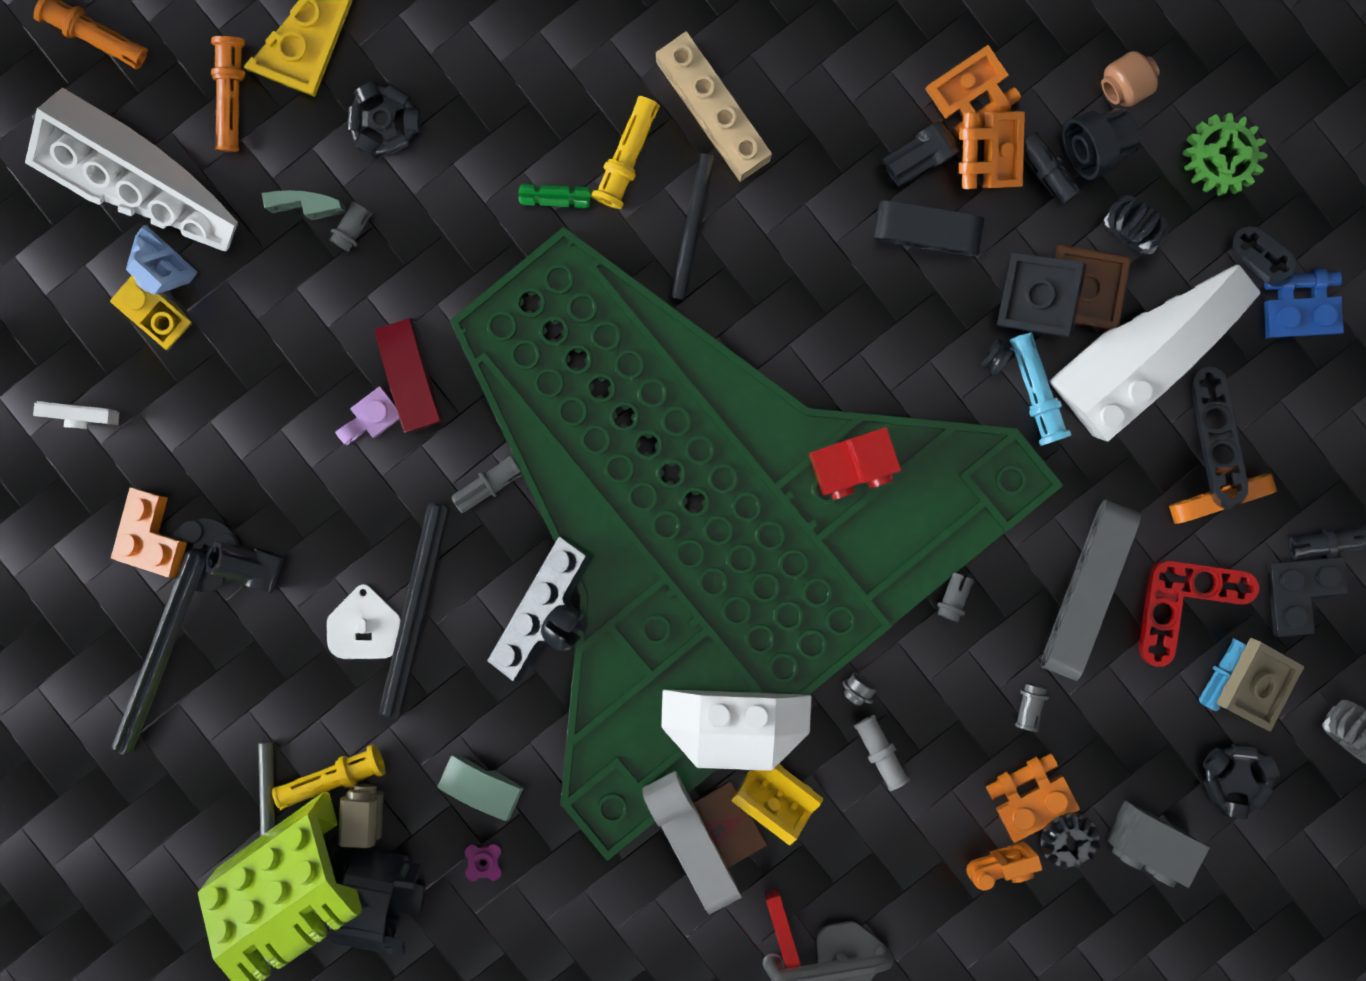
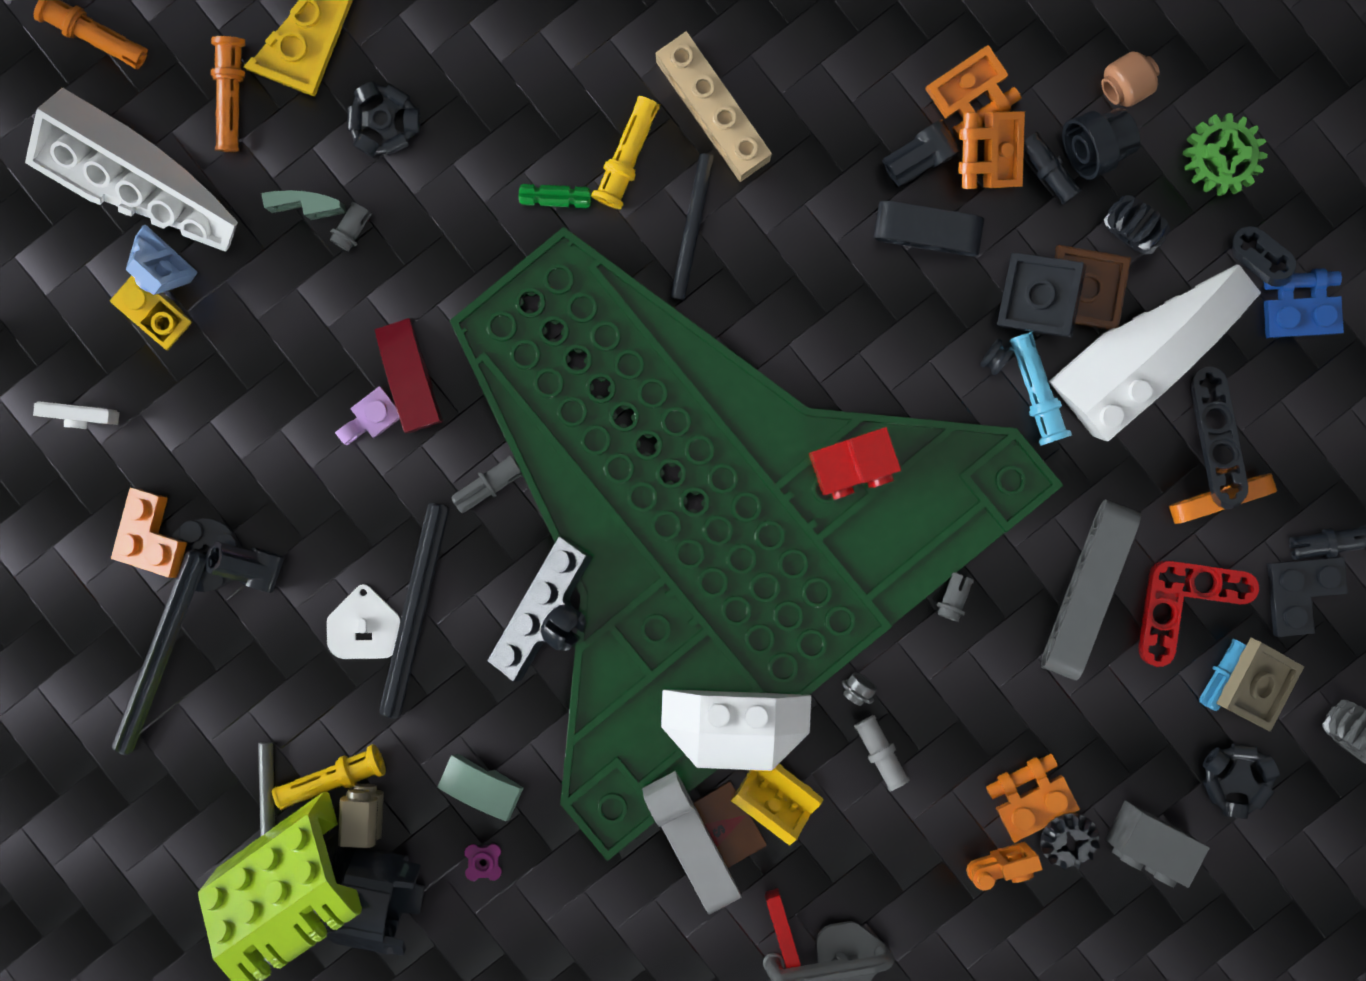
(1031, 706): dark grey pin -> none

